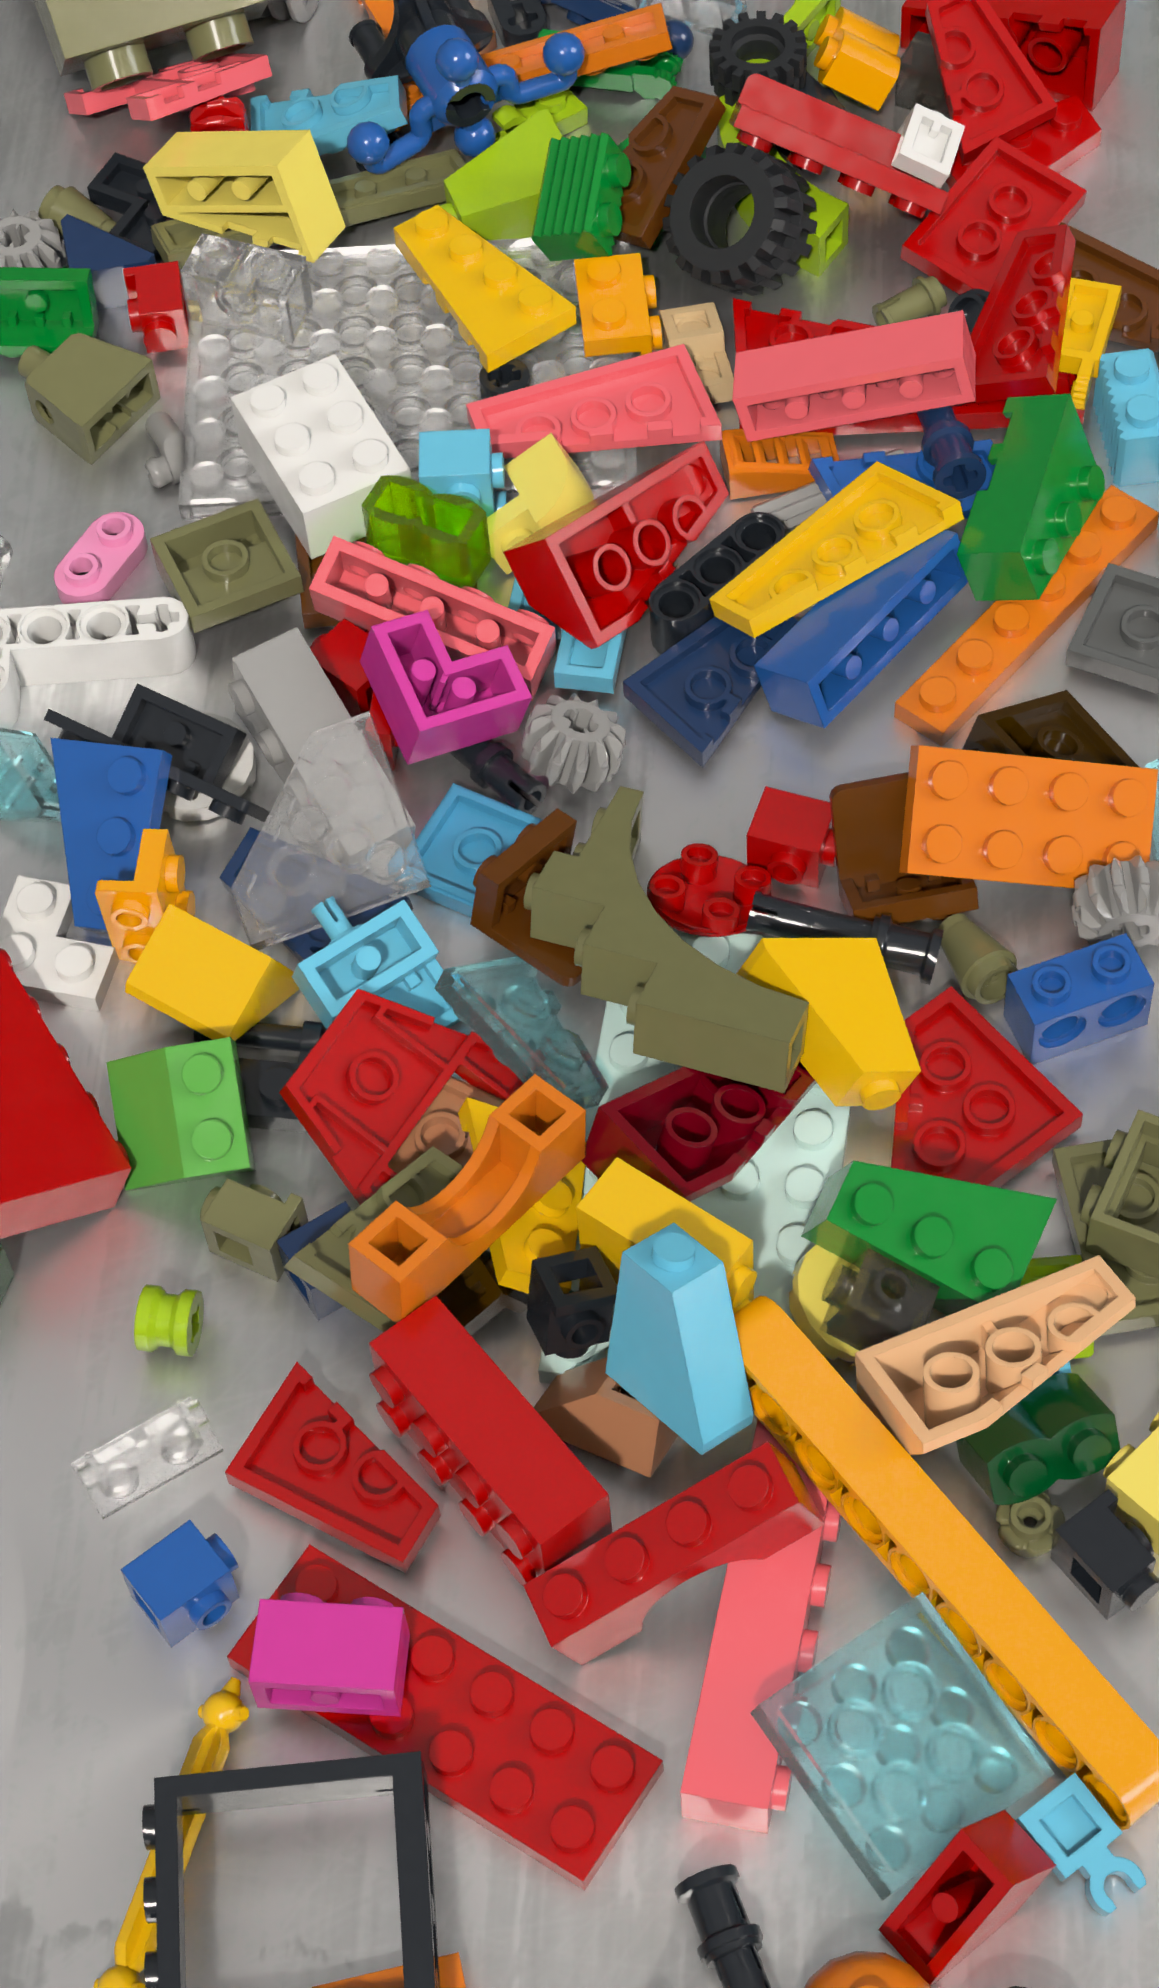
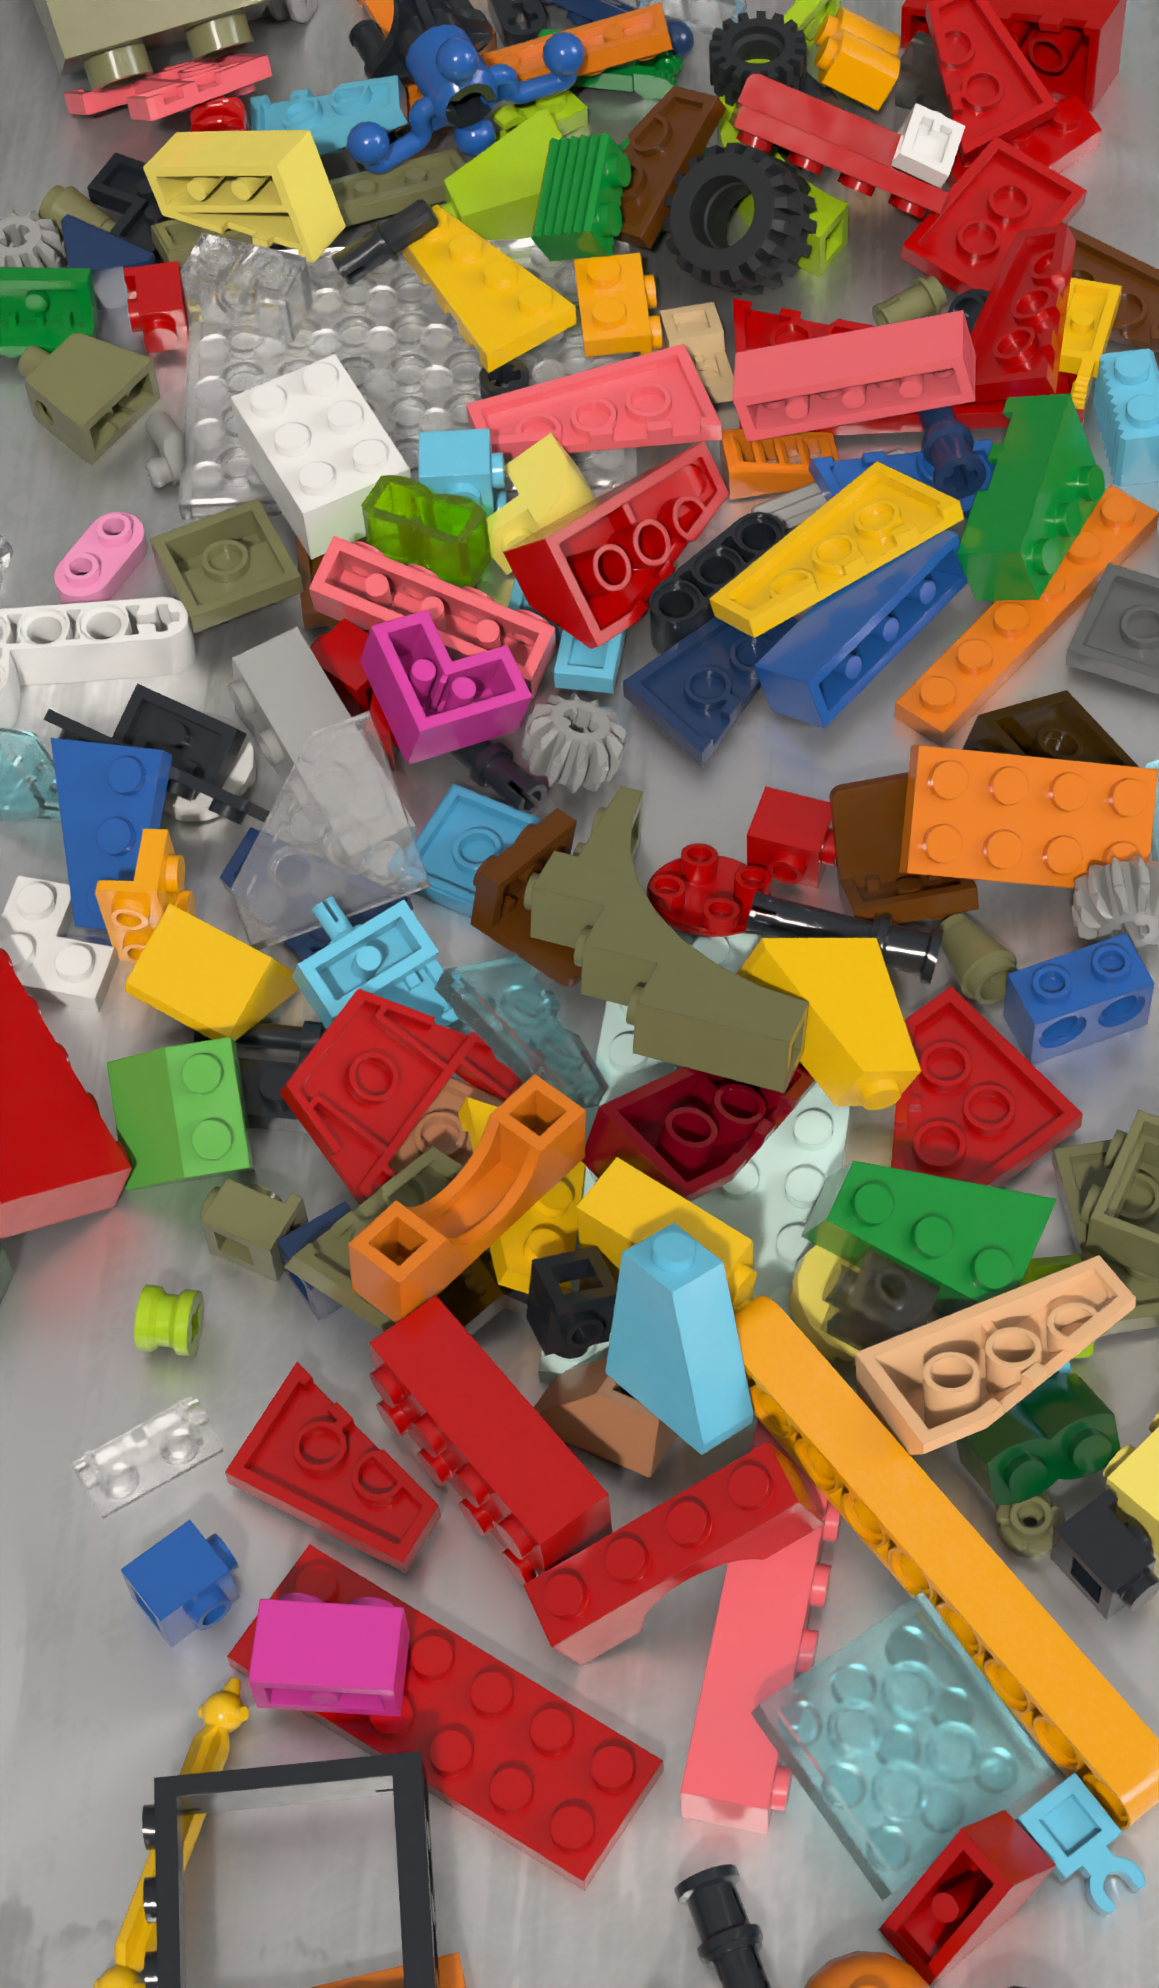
(385, 241): none -> black axle

